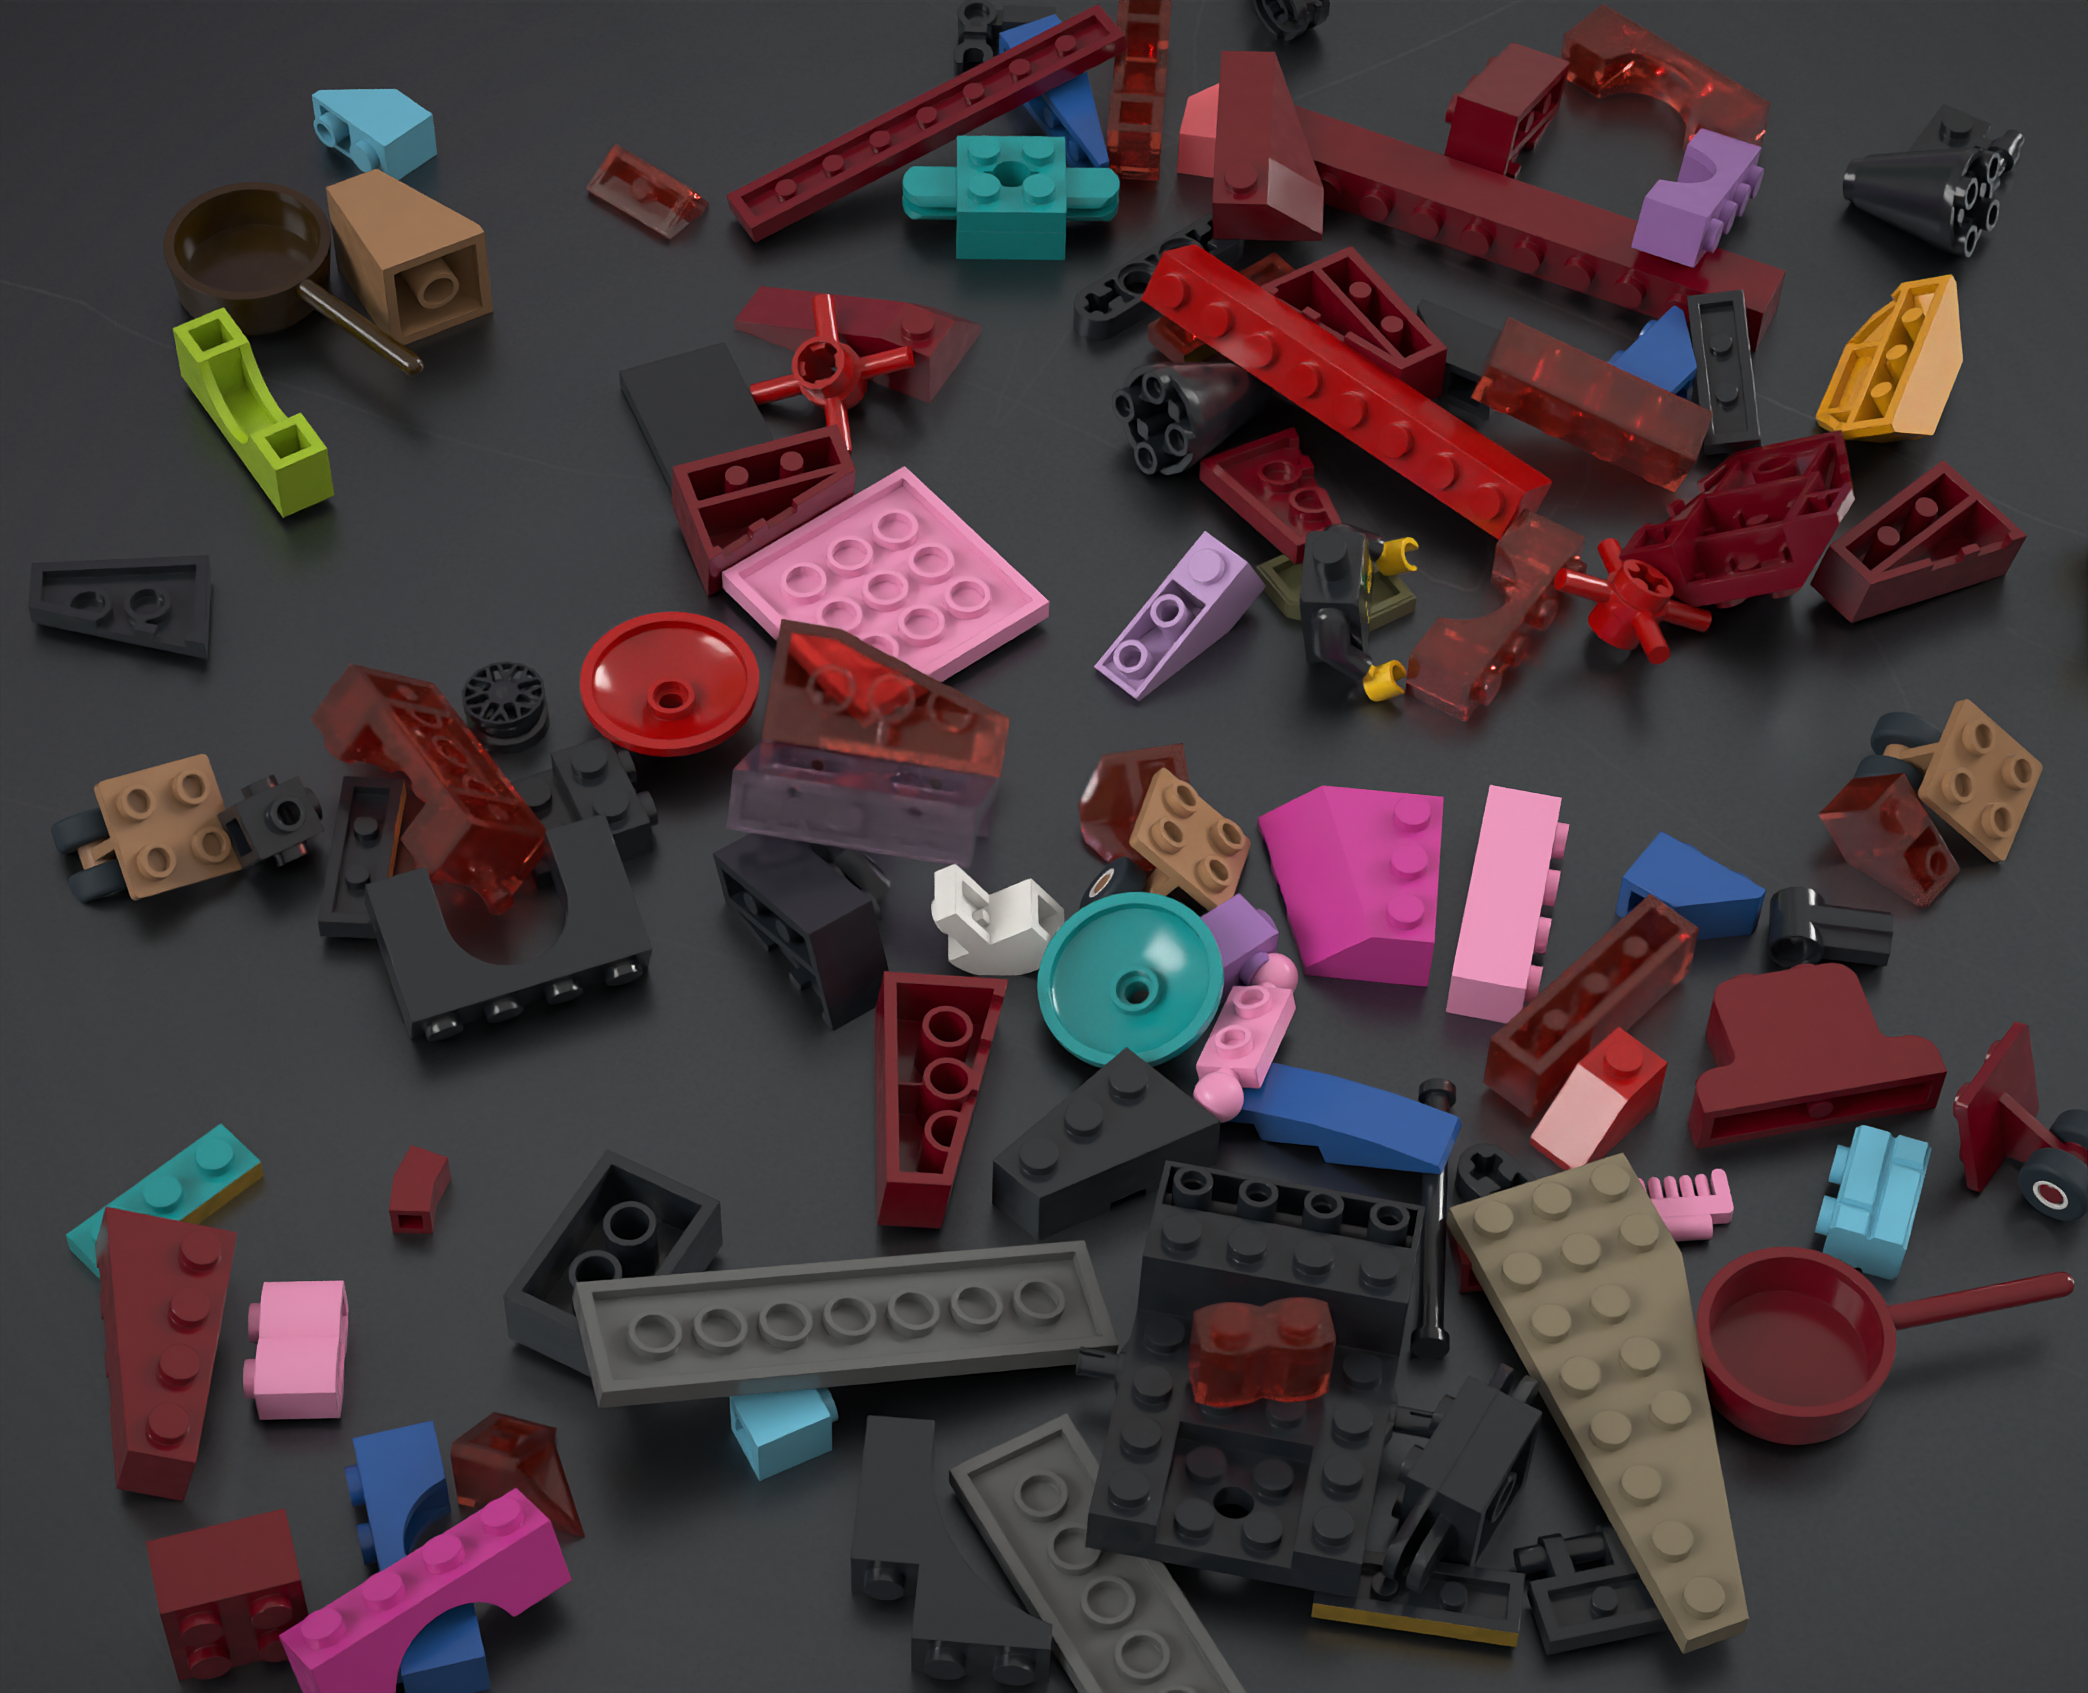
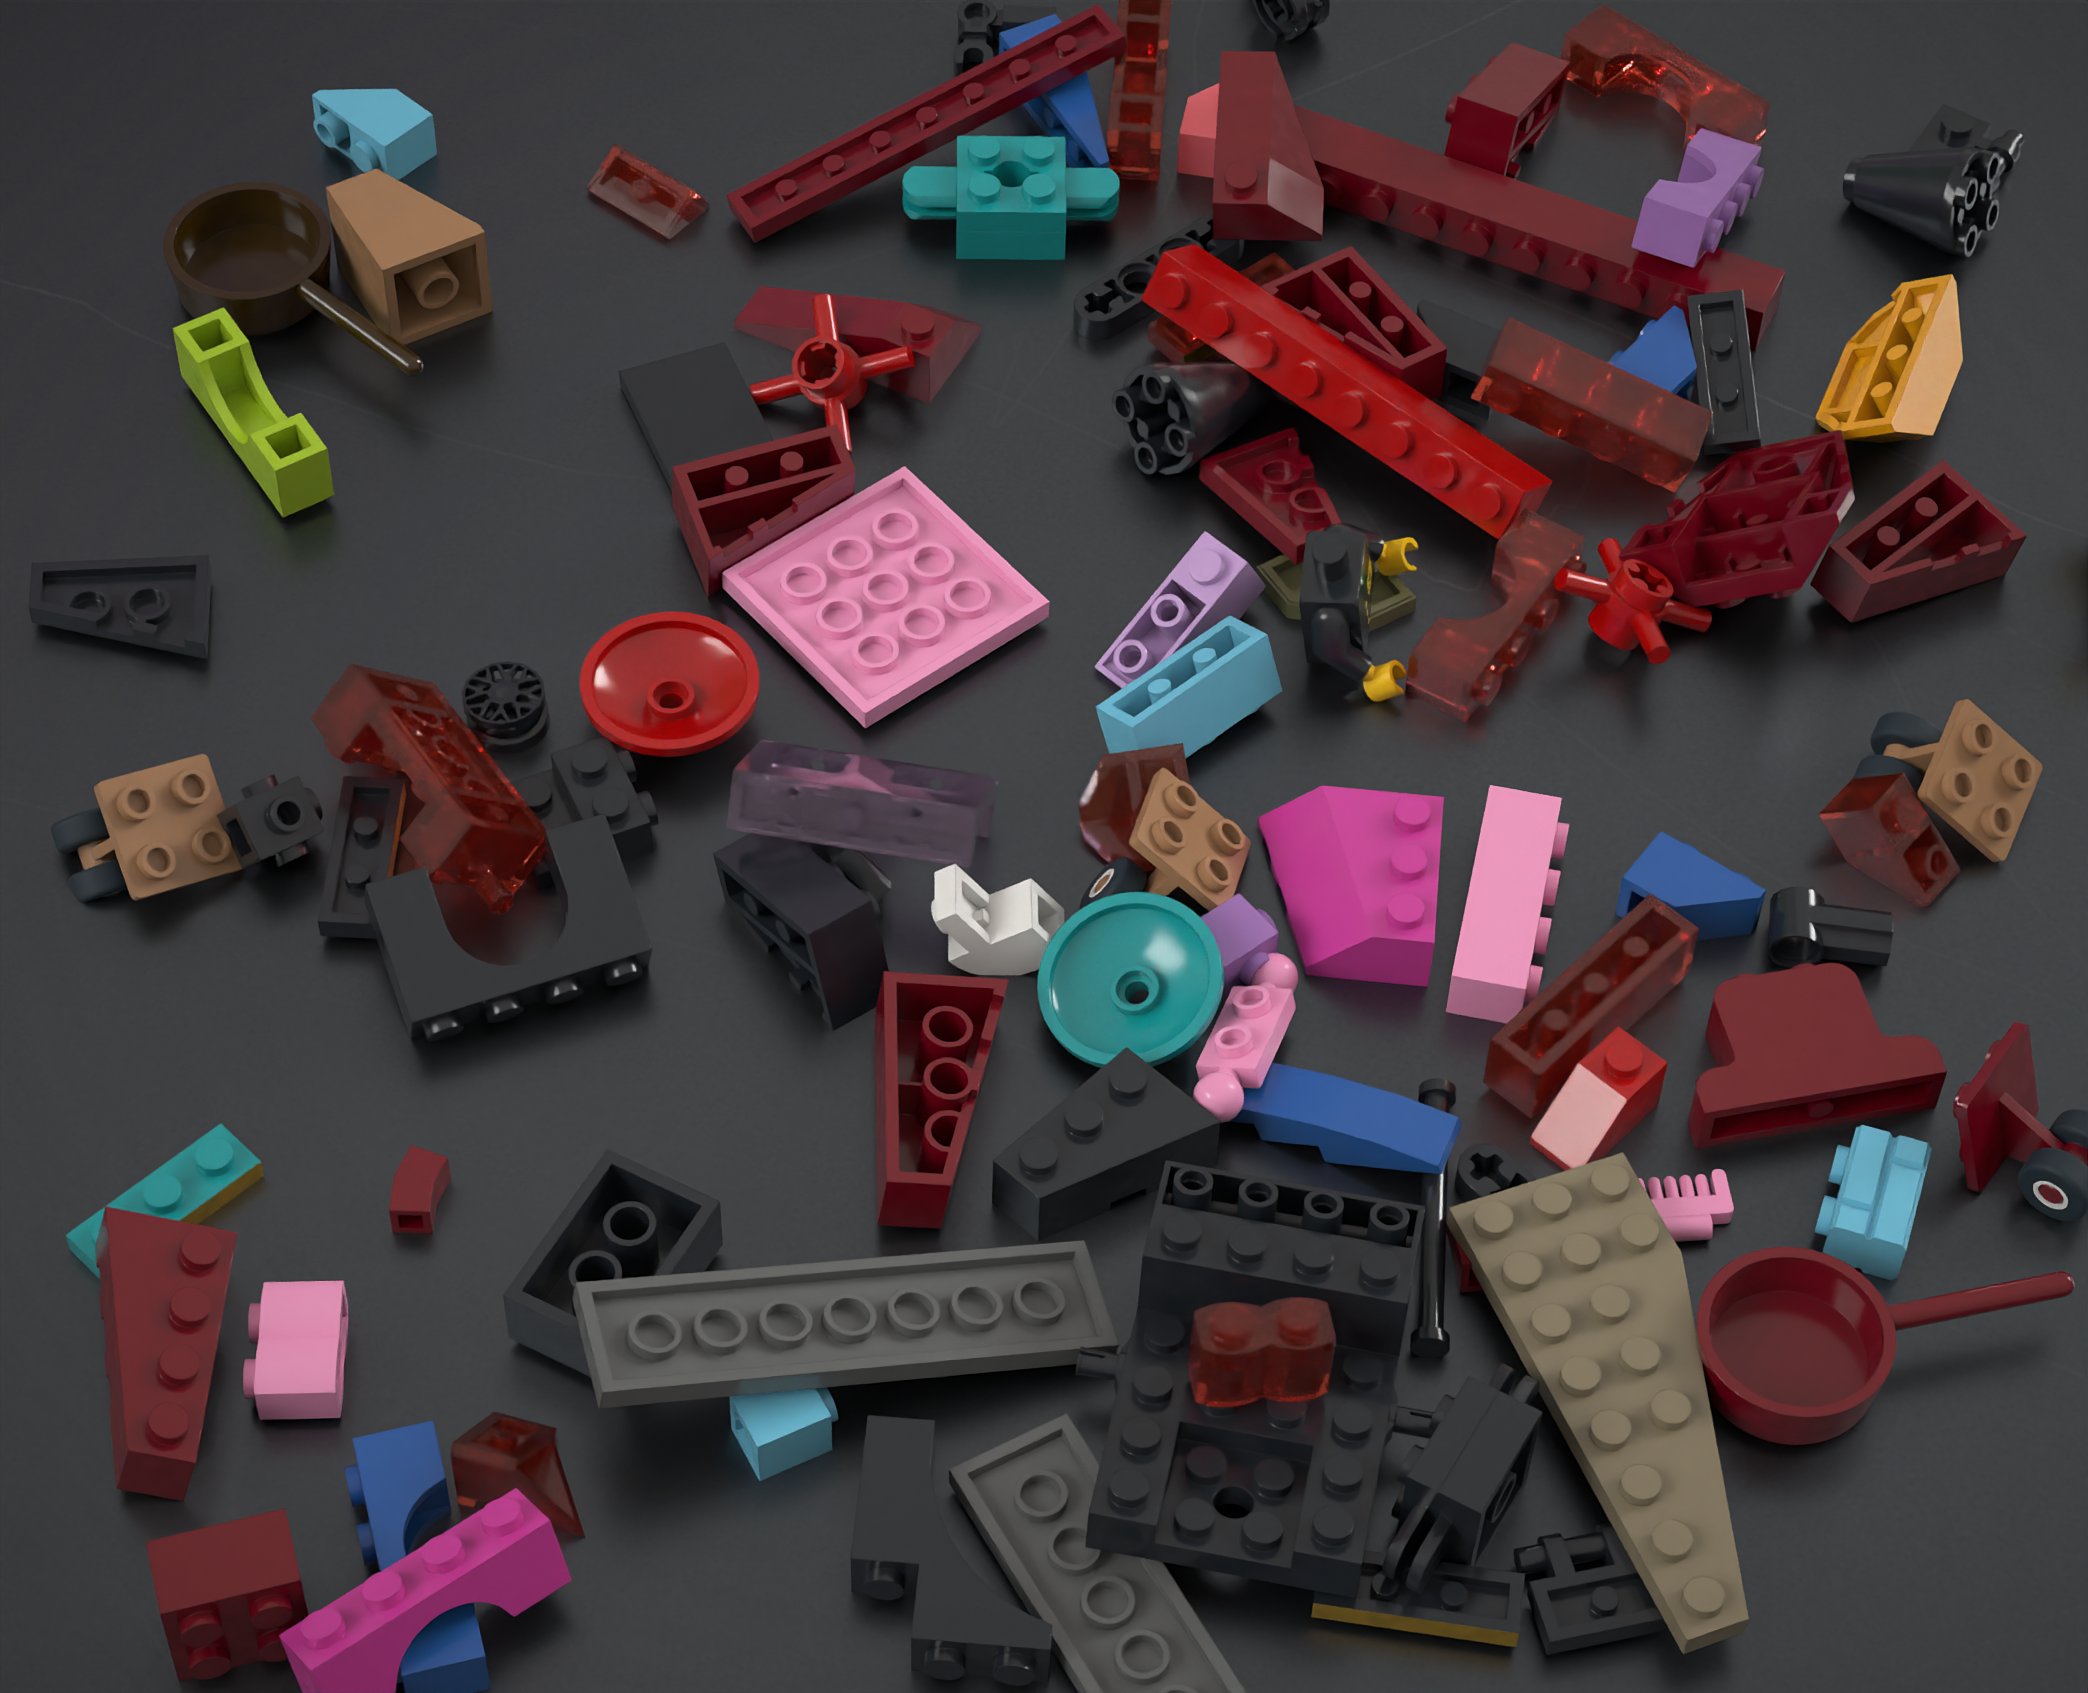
(857, 700): clear red wedge -> none
(1194, 691): none -> medium azure brick

